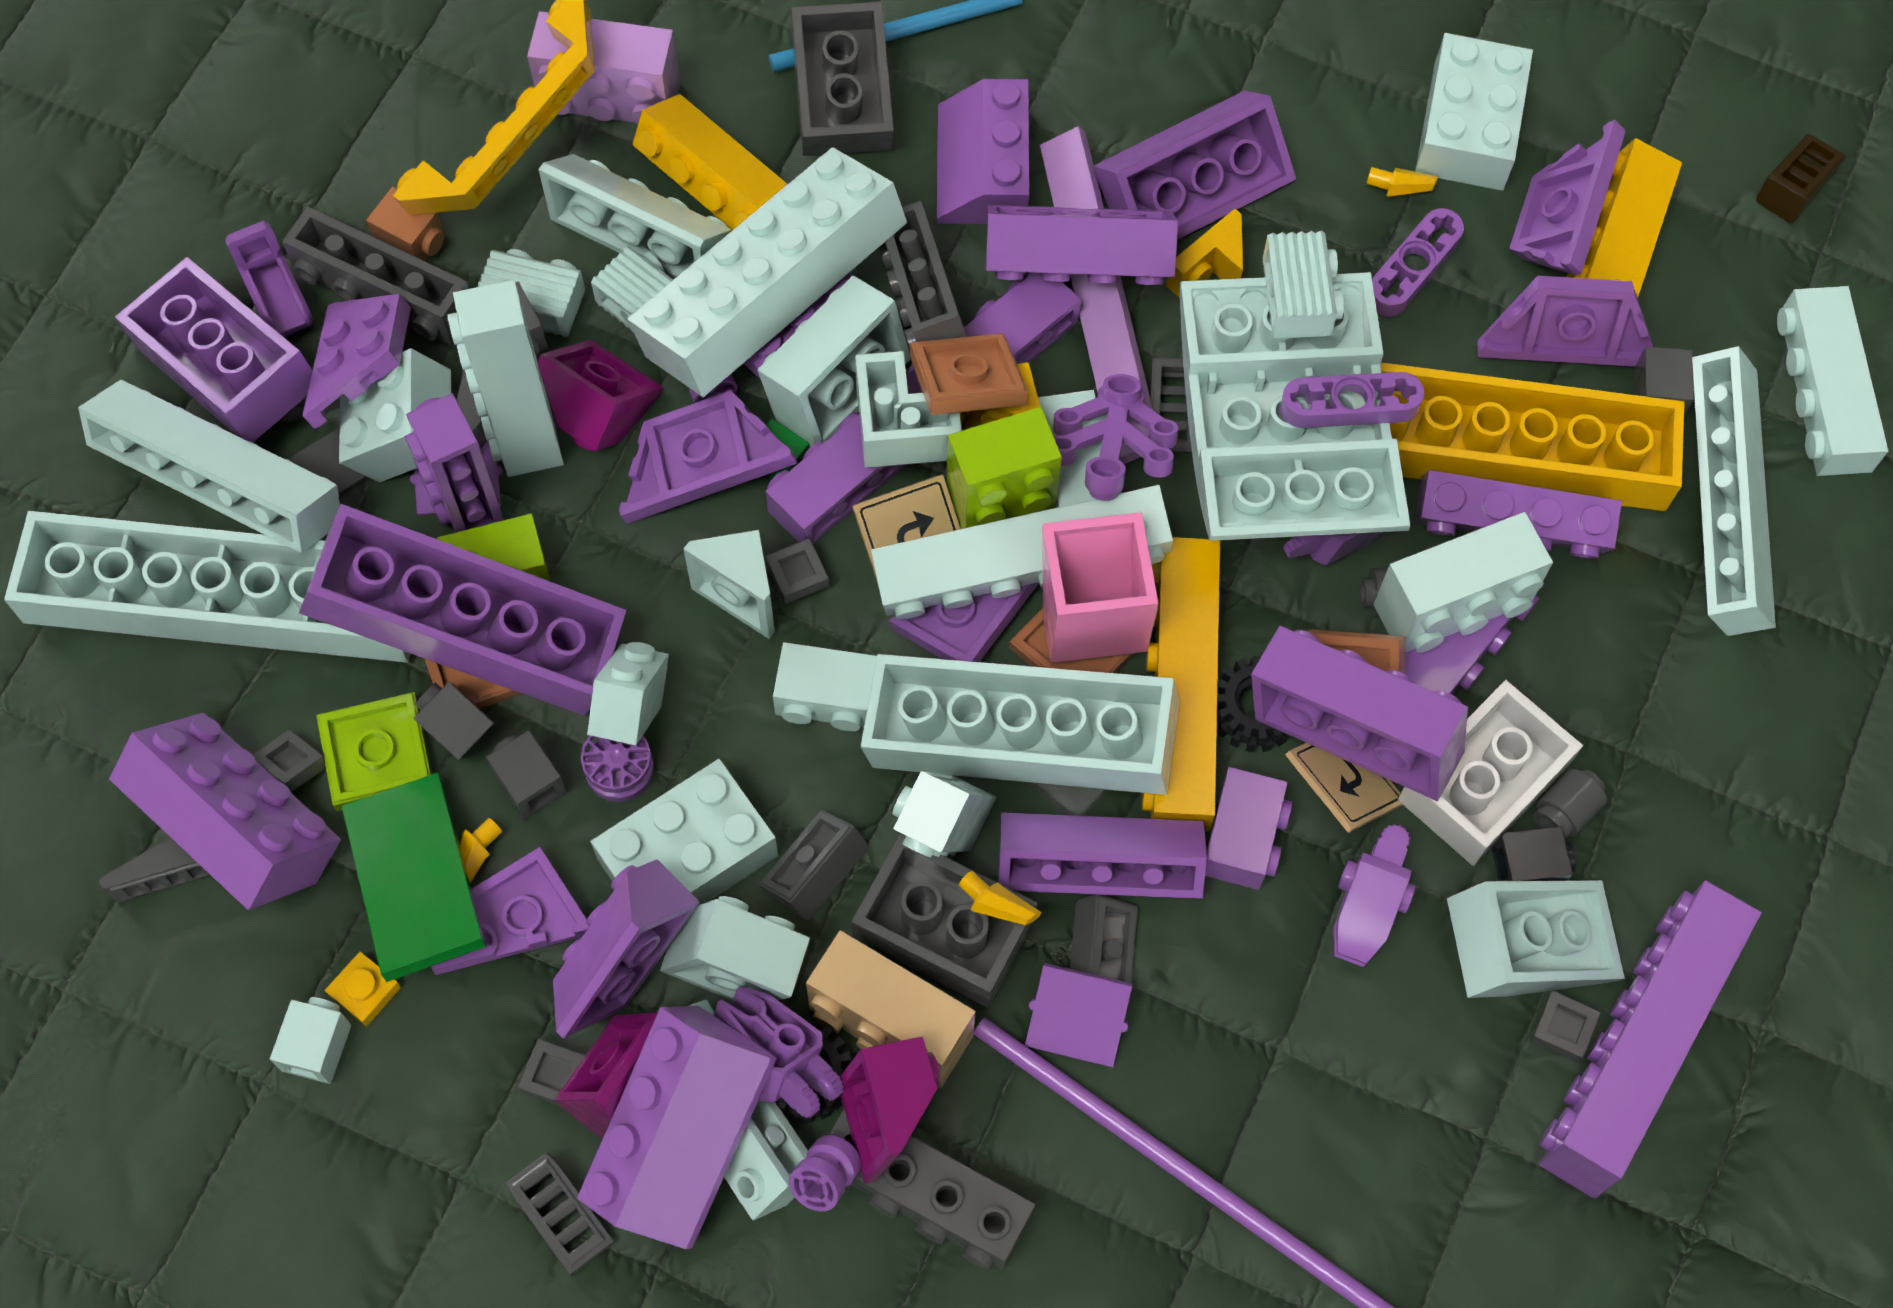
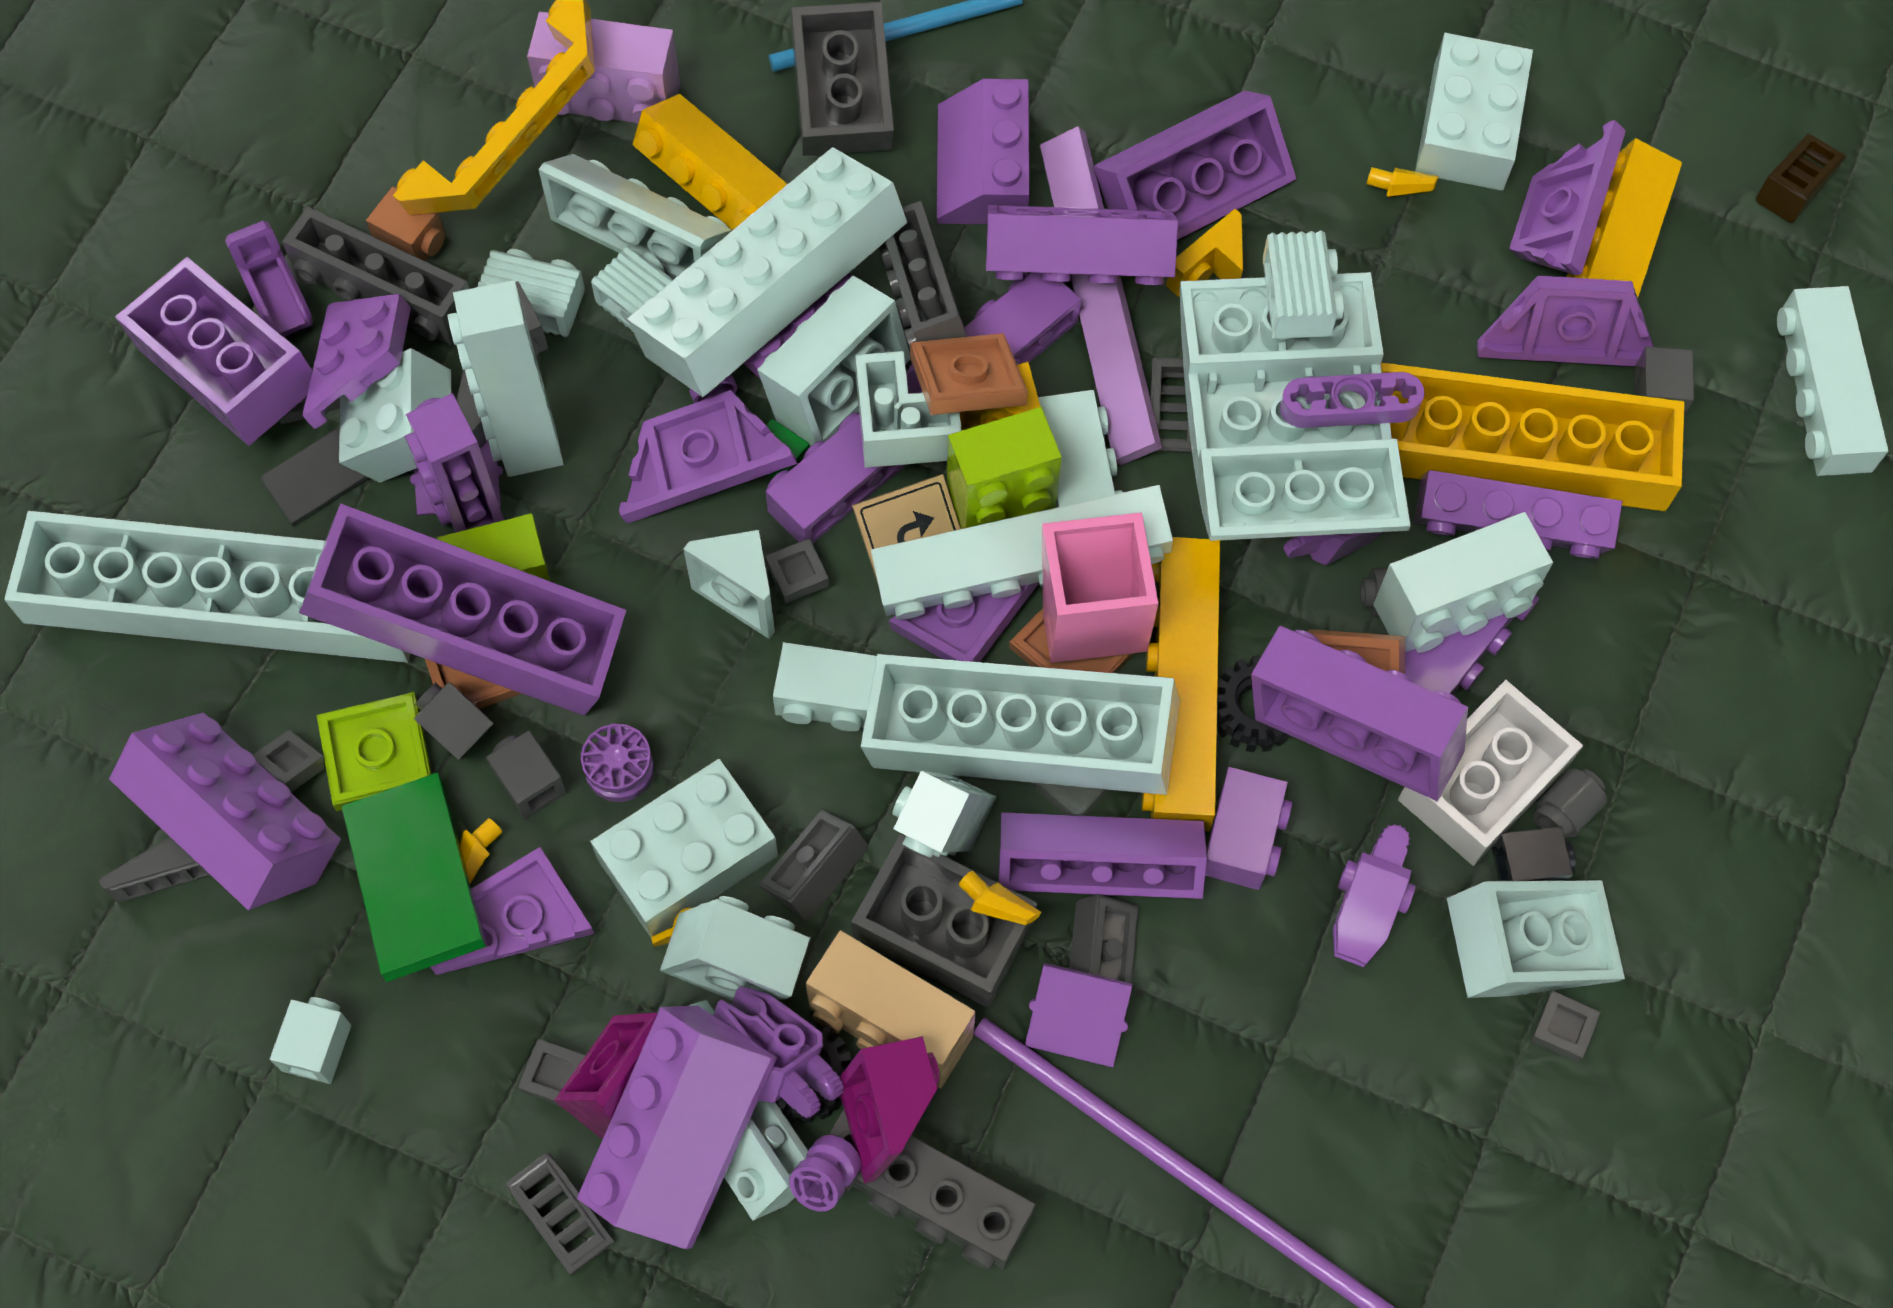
(210, 465): light aqua brick -> none
(362, 989): yellow plate -> none
(595, 393): magenta slope -> none
(620, 946): medium lavender slope -> none
(628, 693): light aqua brick -> none
(1118, 397): medium lavender plant -> none
(1346, 789): tan piece -> none
(1417, 243): medium lavender beam -> none
(1647, 1039): medium lavender brick -> none
(1733, 492): light aqua brick -> none

